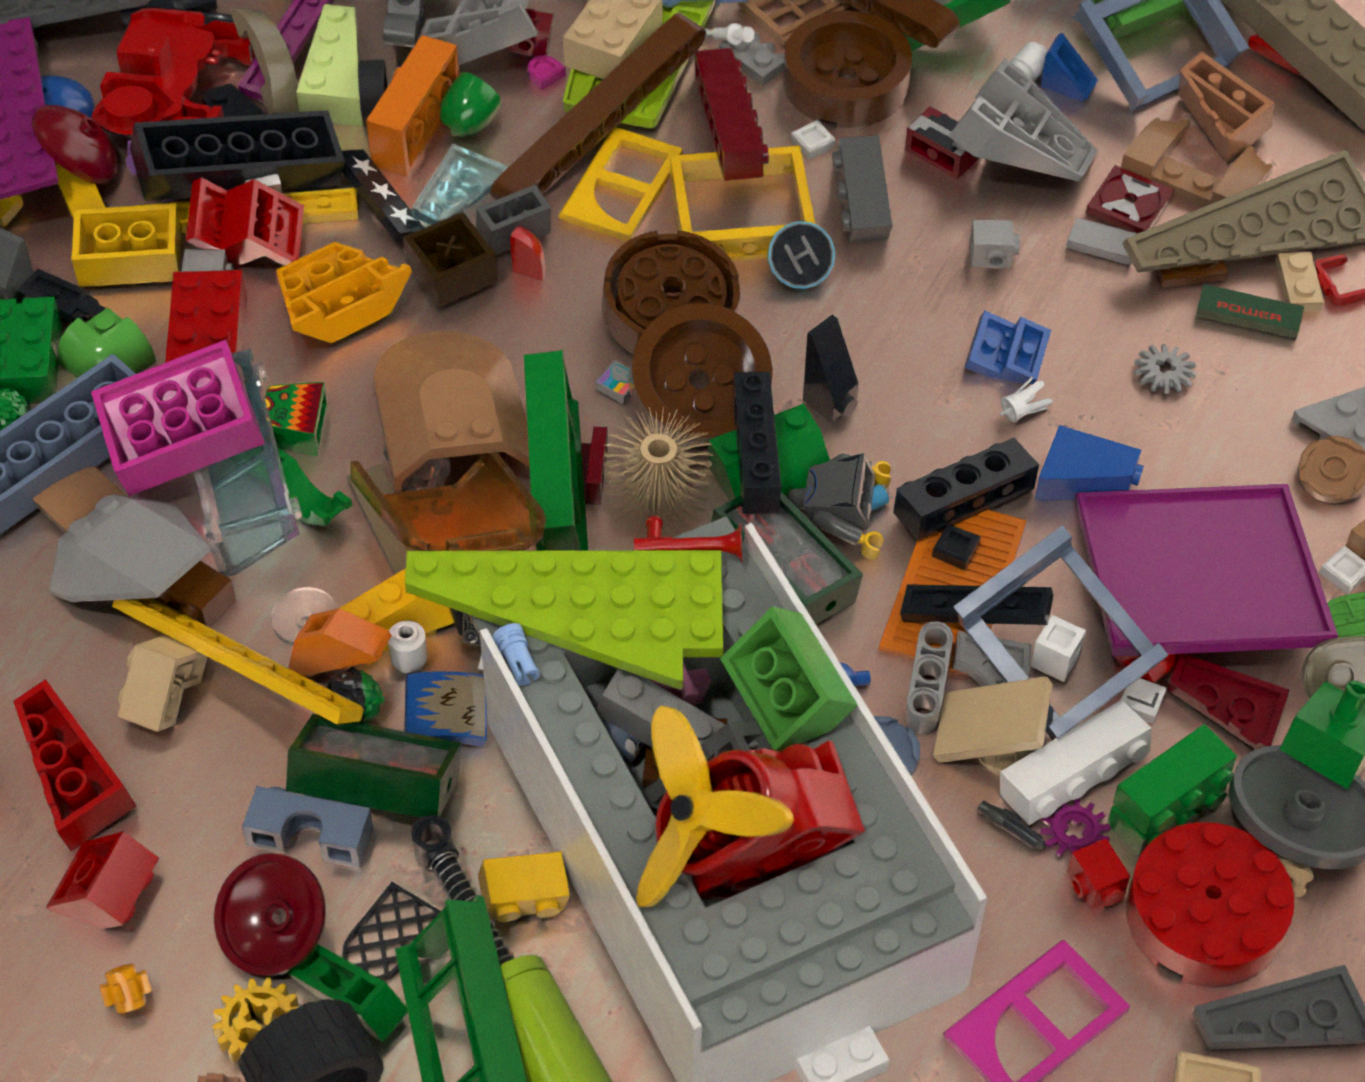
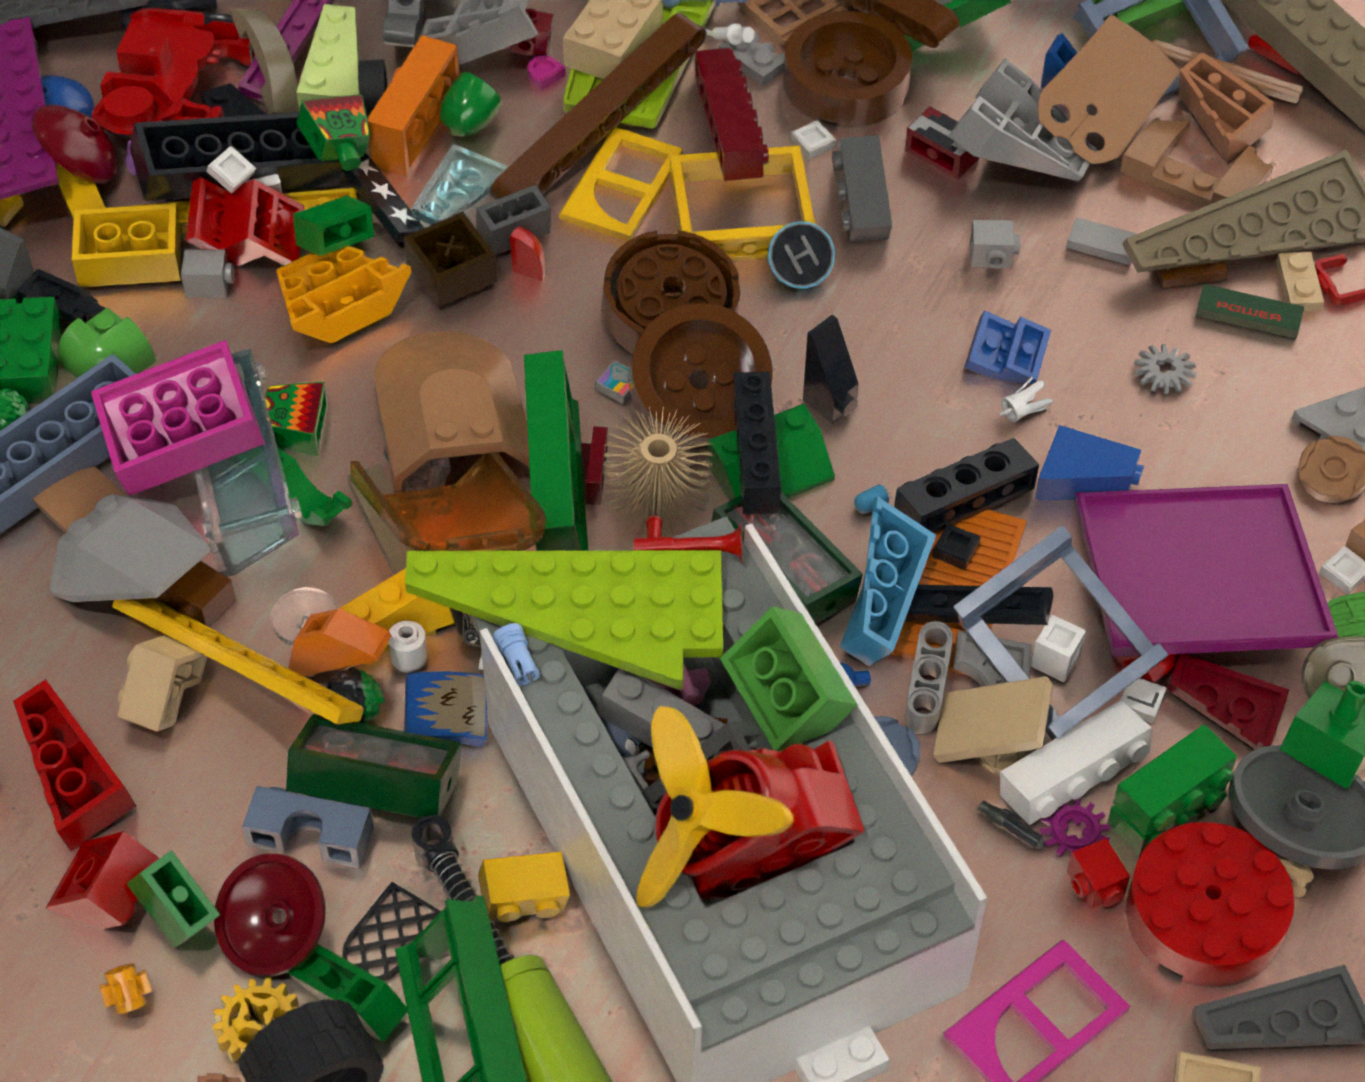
(173, 899): none -> green brick
(206, 311): red brick -> none
(231, 169): none -> white tile
(333, 225): none -> green brick
(336, 128): none -> green torso
(632, 764): none -> light grey bar
(841, 498): dark grey torso -> none
(892, 573): none -> dark azure wedge
(1030, 59): white brick -> none
(1116, 74): none -> medium nougat piece
(1120, 185): dark red piece -> none
(1261, 82): none -> medium nougat axle

